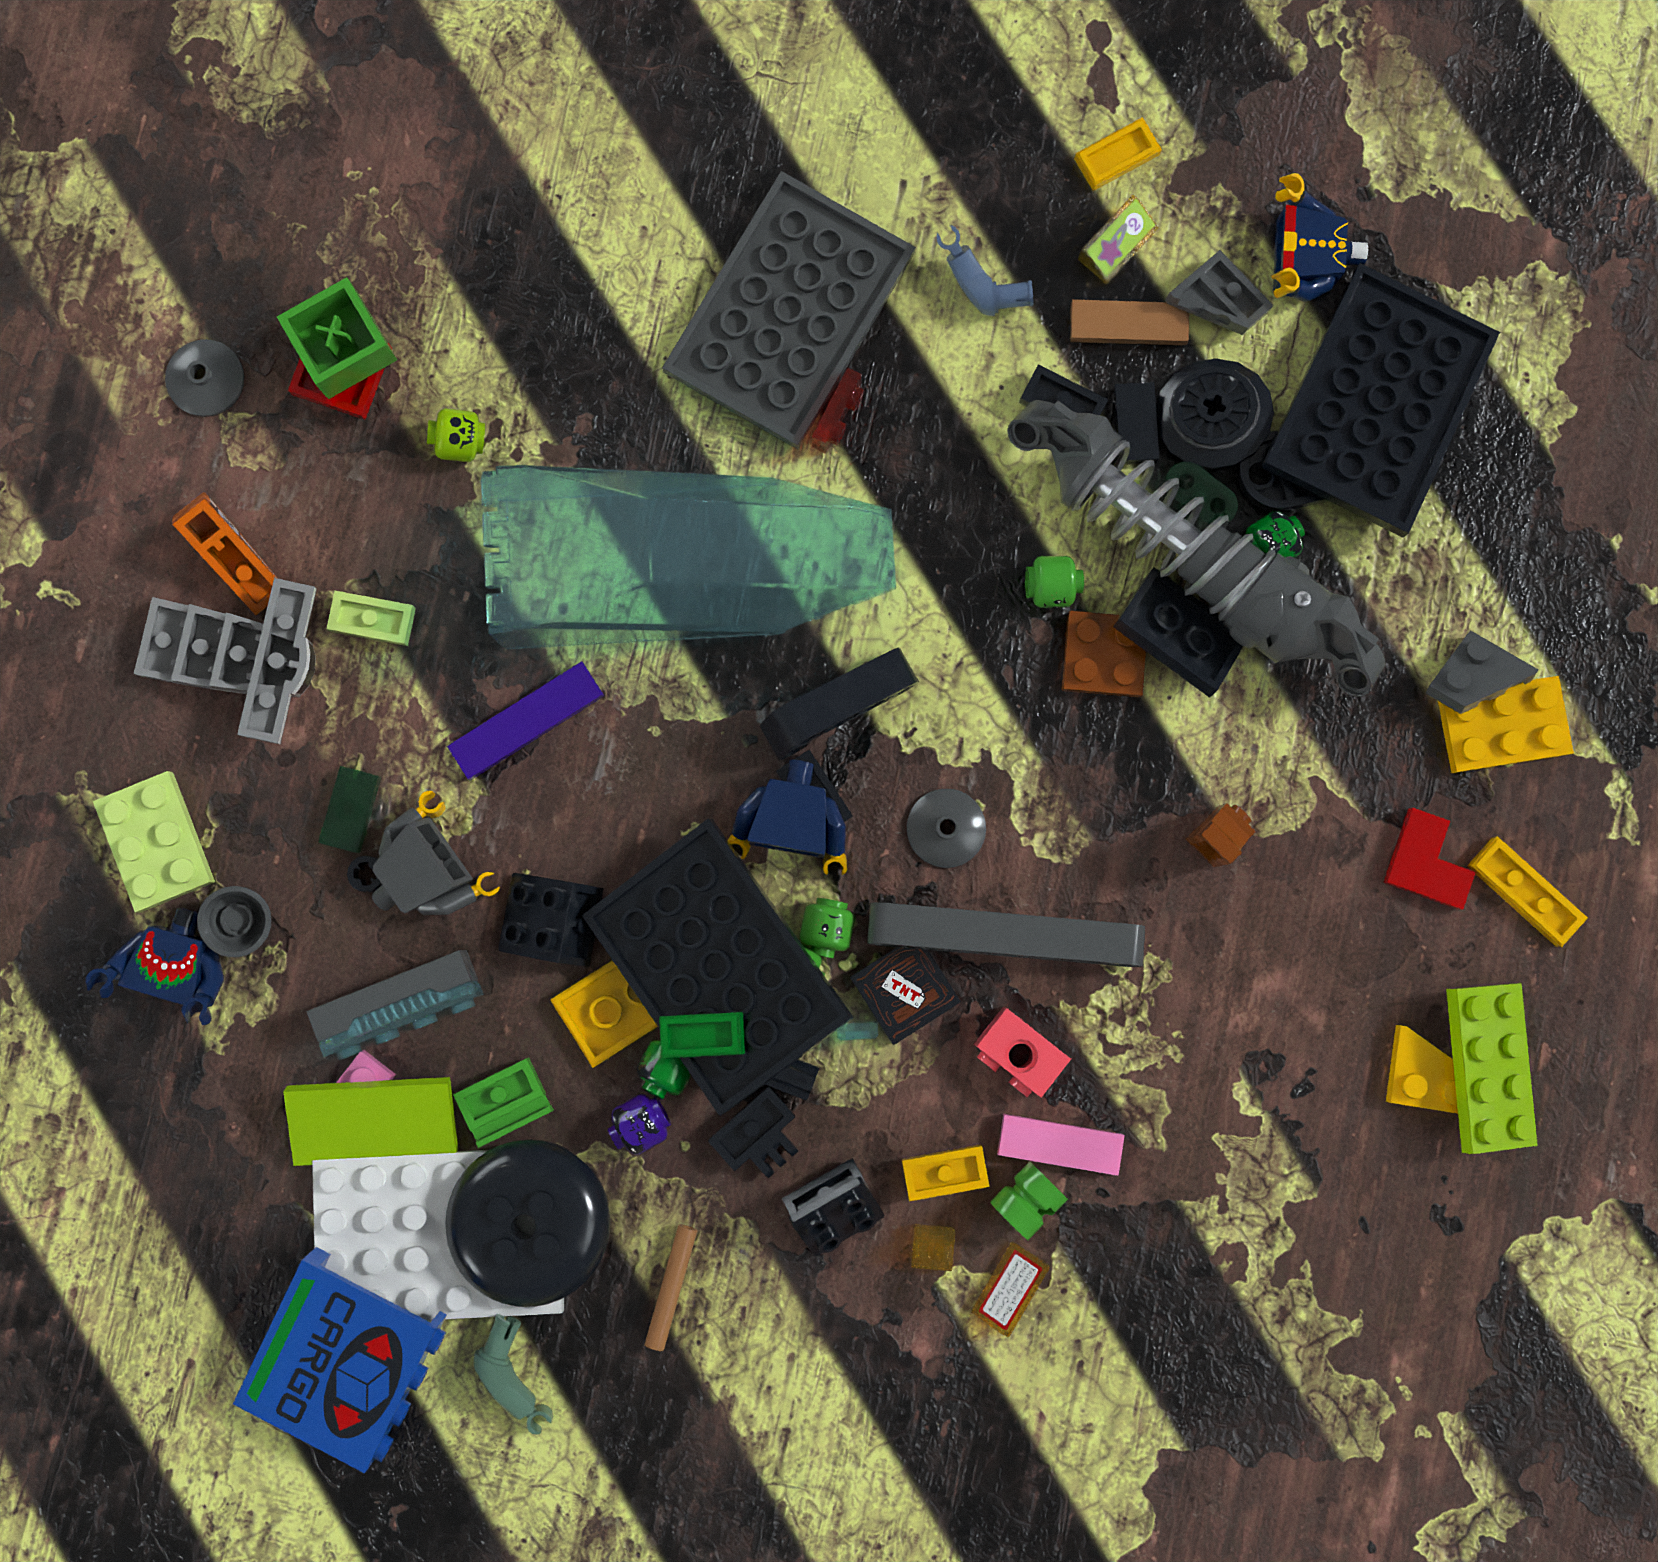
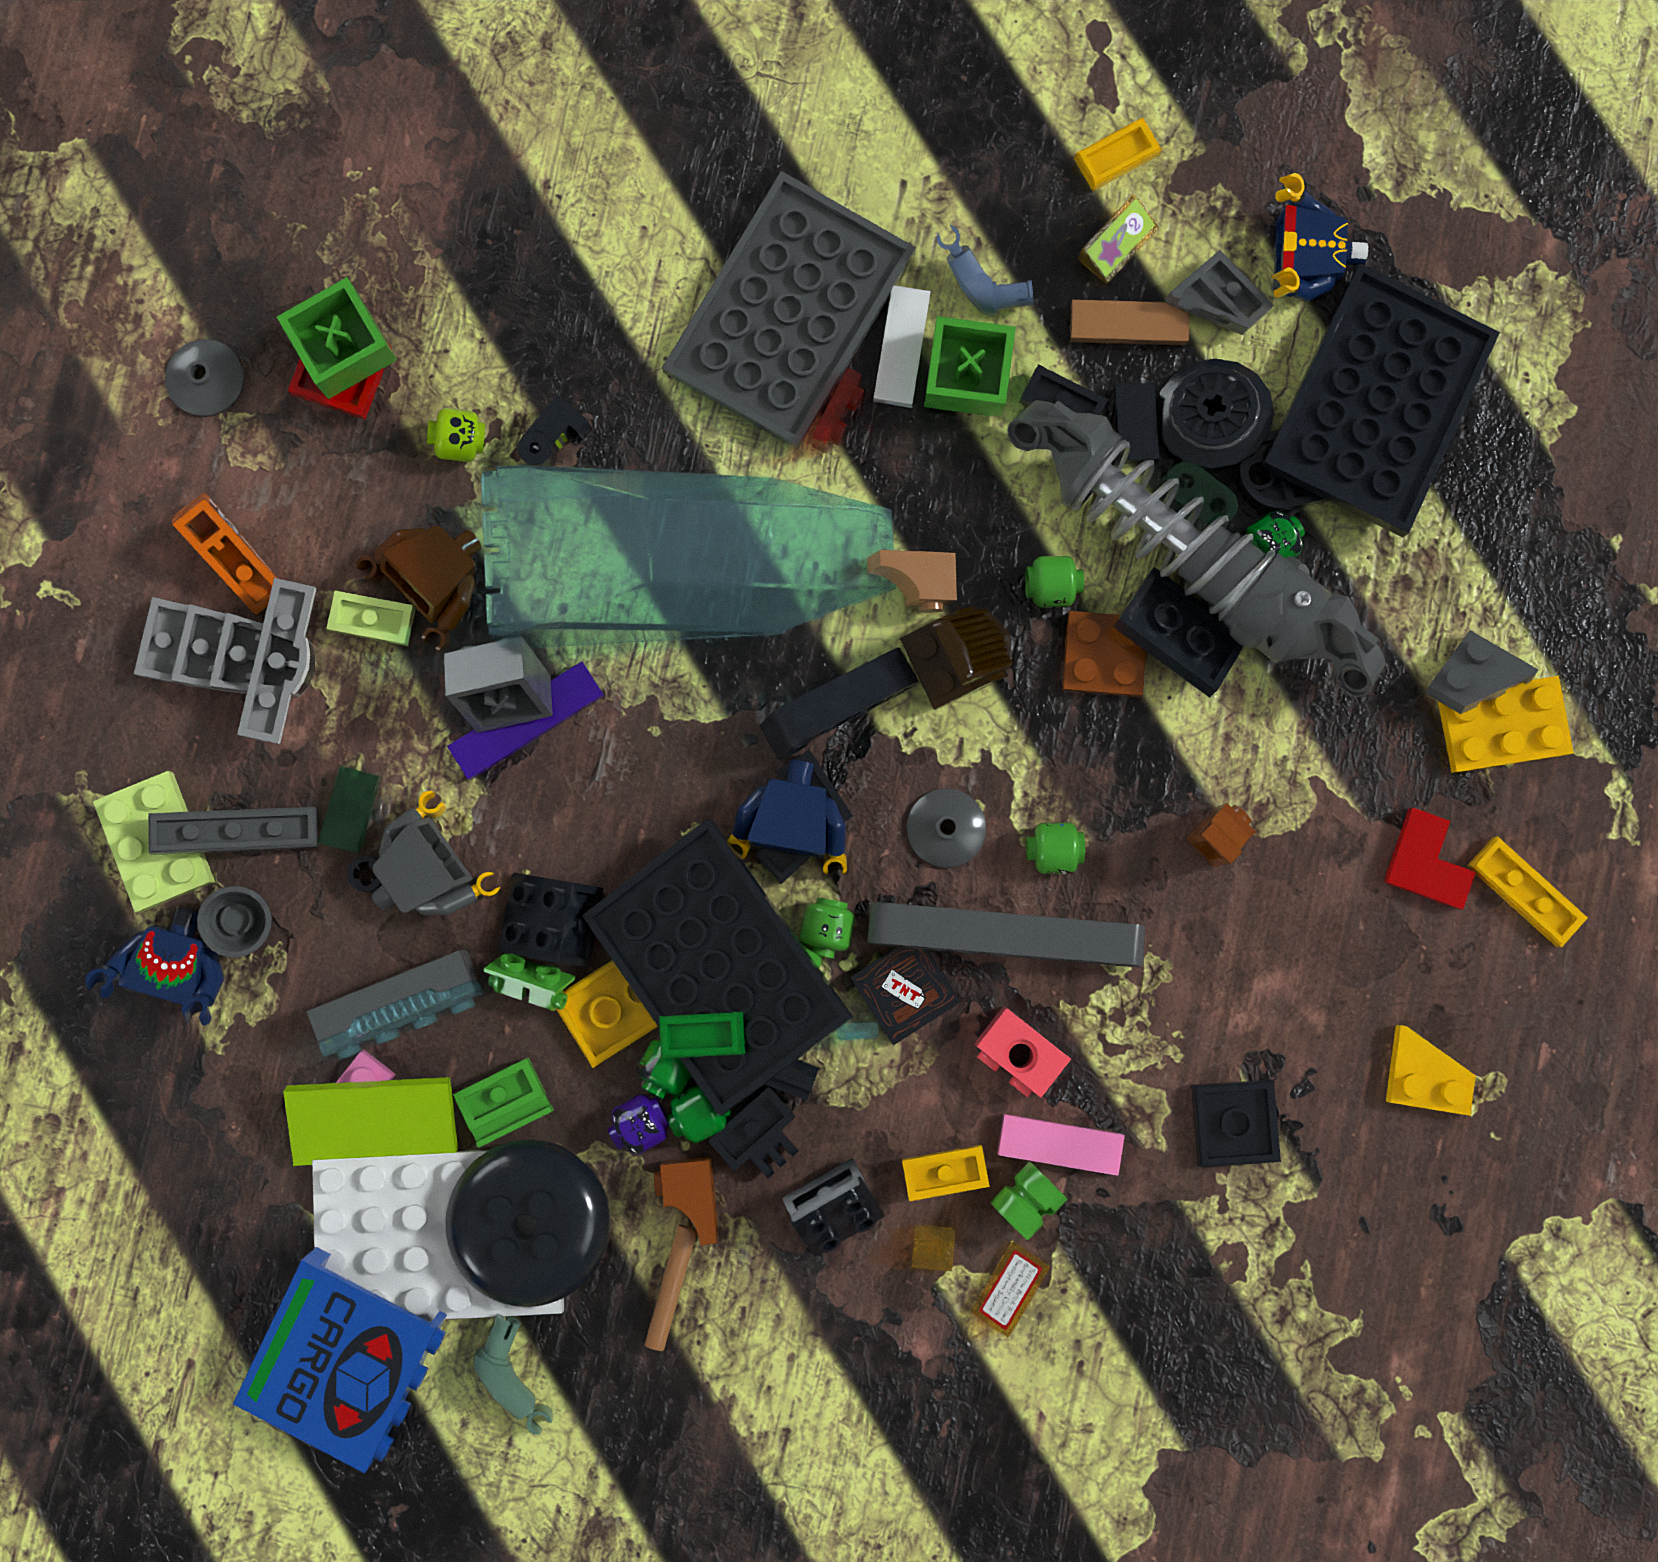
(232, 830): none -> dark grey tile
(430, 573): none -> reddish brown torso
(498, 684): none -> dark grey brick
(514, 974): none -> bright green hinge
(551, 432): none -> black leg
(690, 1188): none -> dark orange arch
(694, 1116): none -> green head
(781, 863): none -> black tile
(901, 346): none -> white tile
(922, 577): none -> medium nougat arch
(959, 654): none -> dark brown piece
(969, 366): none -> bright green brick
(1056, 848): none -> bright green head
(1235, 1123): none -> black tile
(1491, 1068): lime plate -> none

